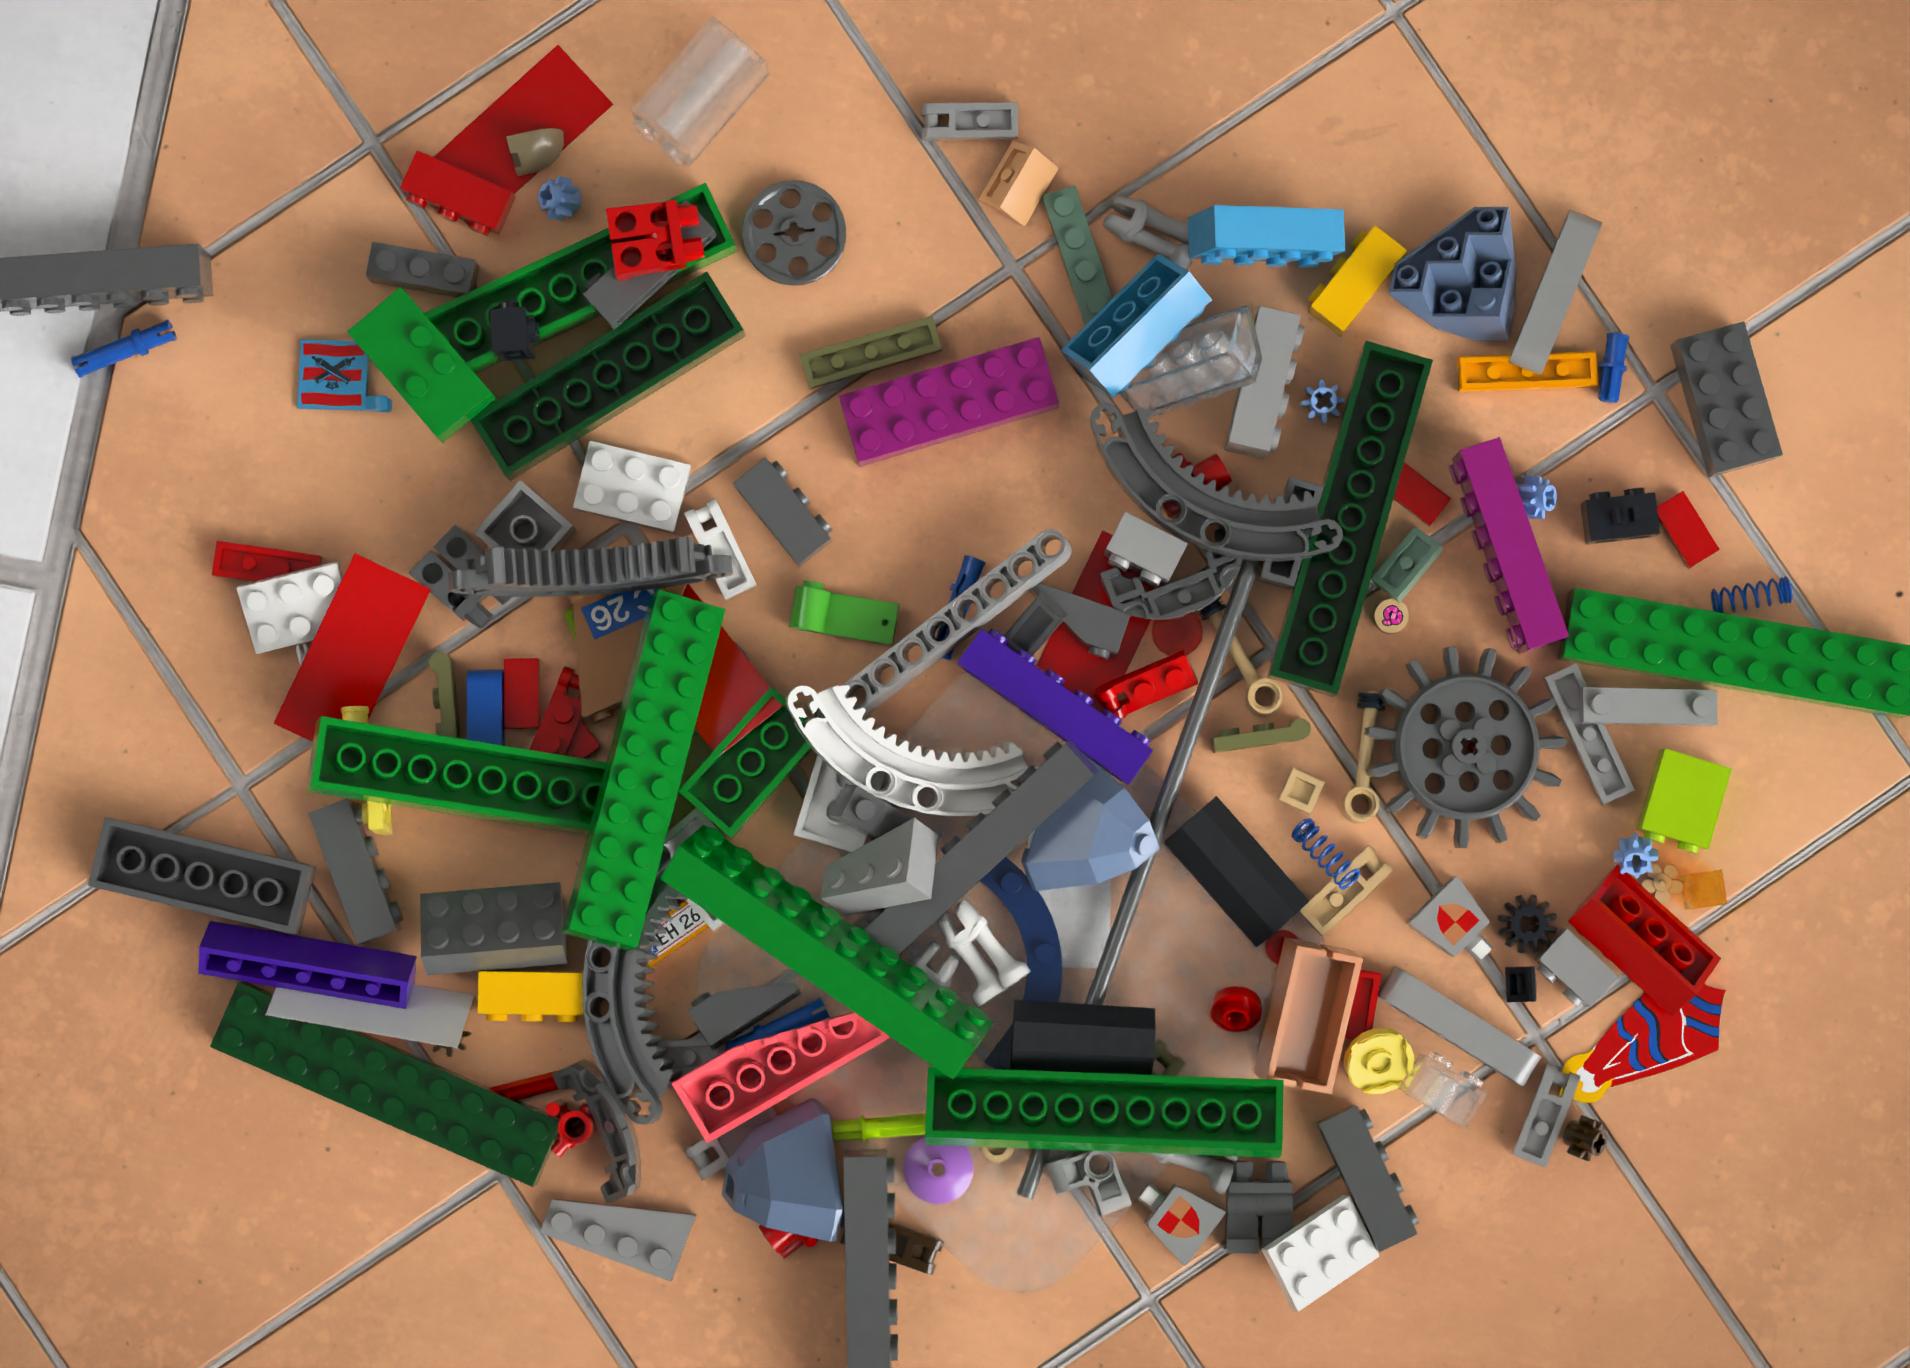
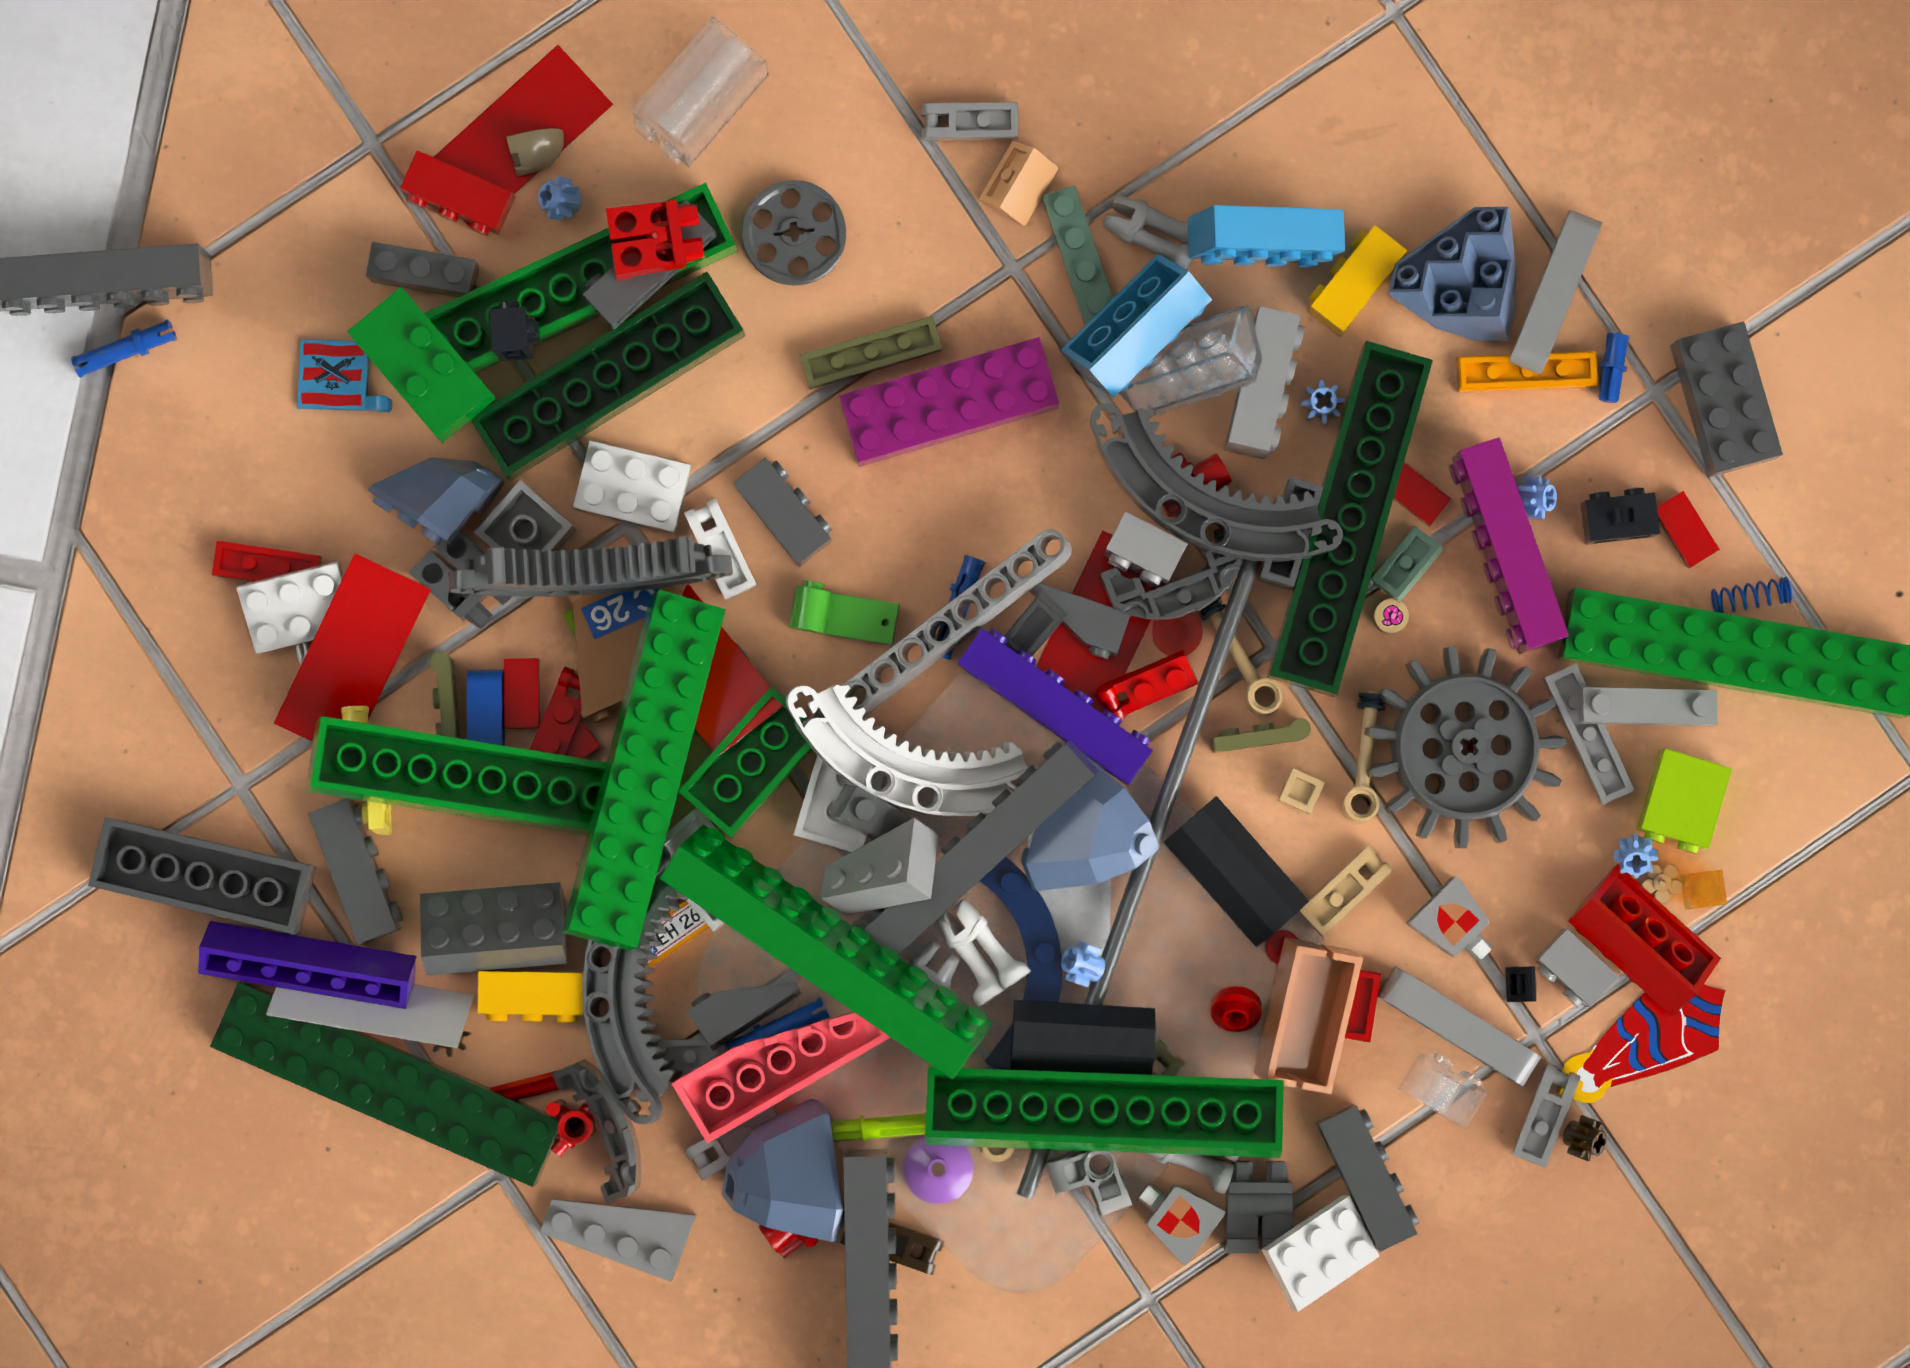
(438, 495): none -> sand blue brick
(1083, 964): none -> light blue gear
(1309, 833): blue piece -> none
(1378, 1060): light yellow tile -> none
(1527, 936): black gear -> none

